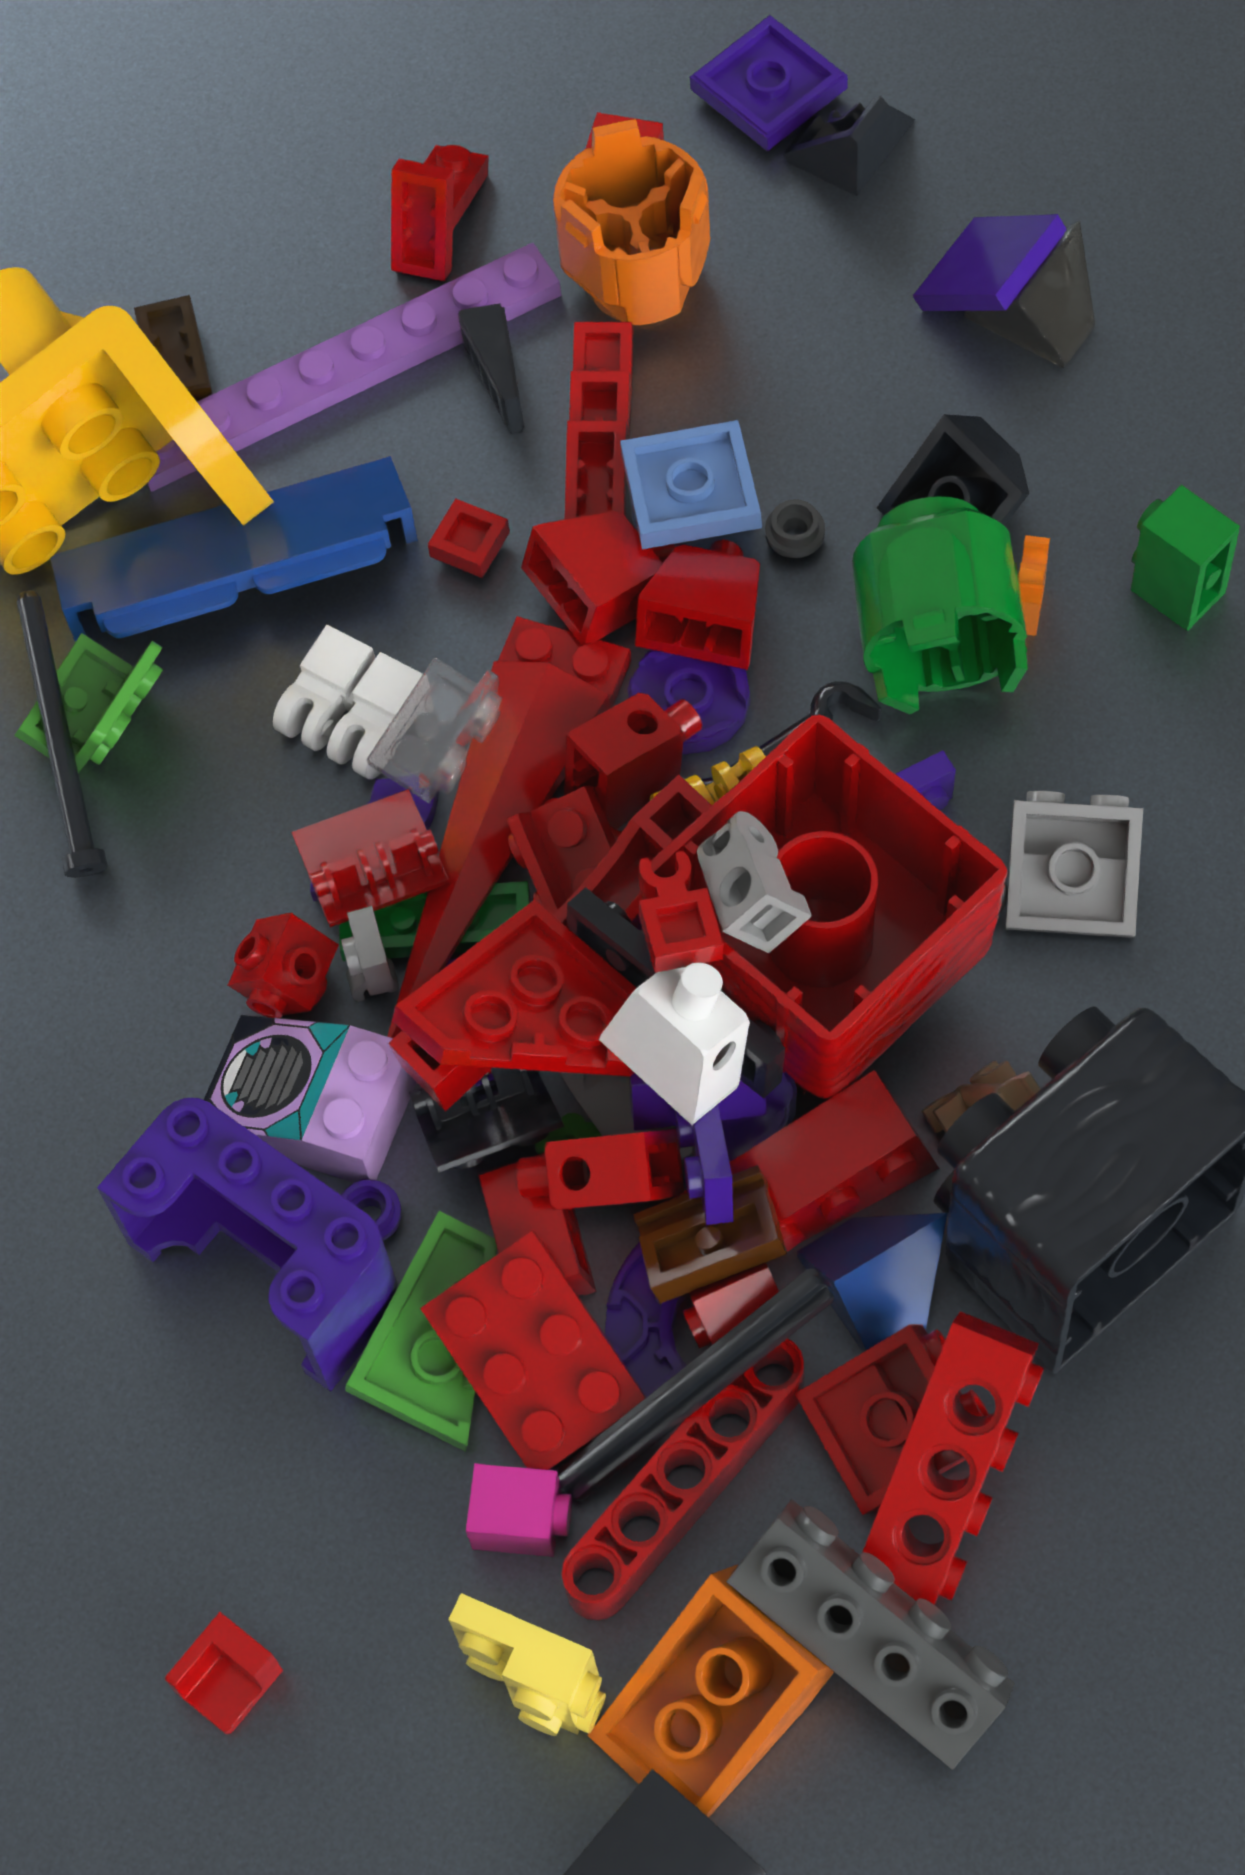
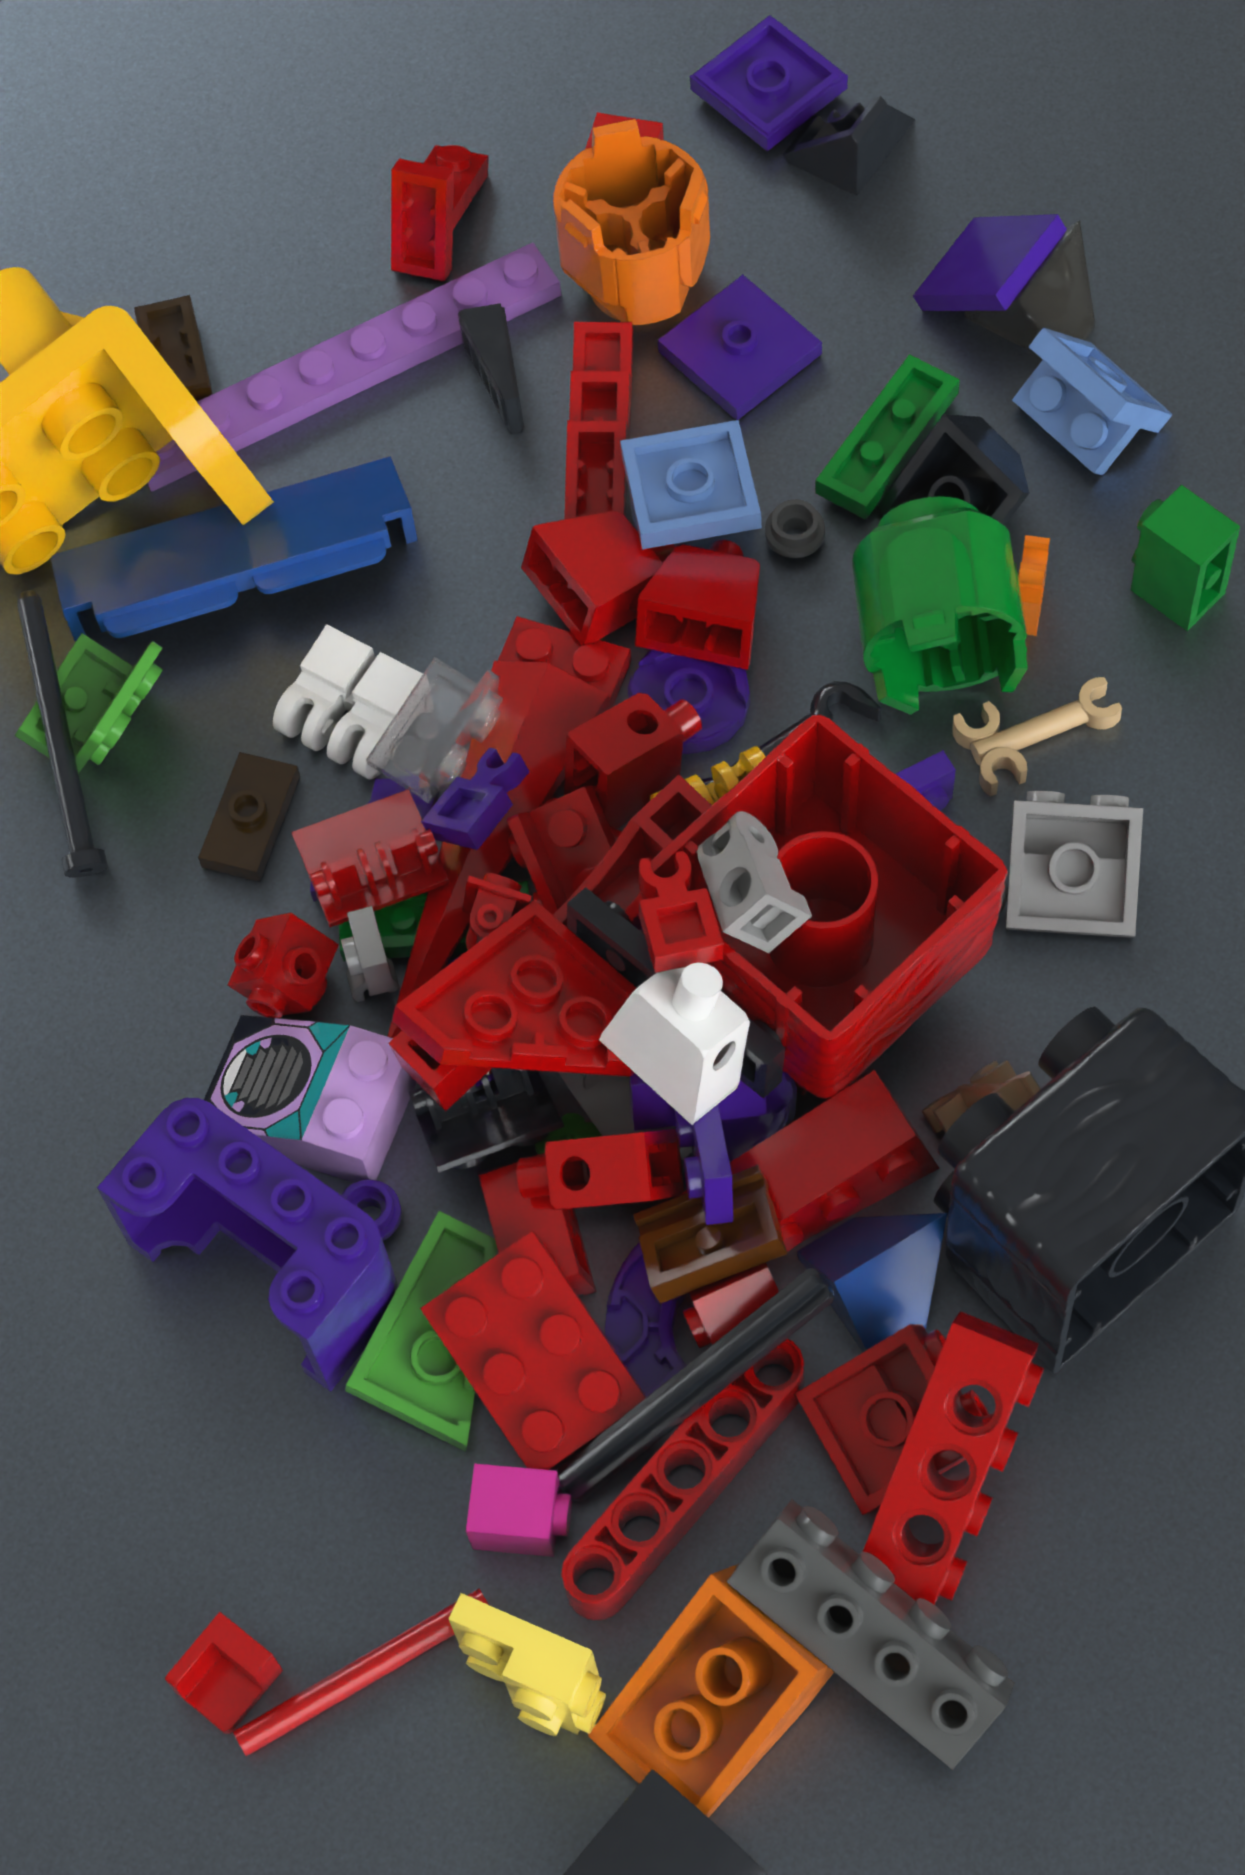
(249, 816): none -> dark brown plate
(348, 1680): none -> red bar
(468, 538): red plate -> none
(475, 806): none -> dark purple plate
(491, 904): none -> red hinge
(740, 347): none -> dark purple plate
(887, 436): none -> green plate
(999, 749): none -> tan bar
(1086, 400): none -> medium blue bracket

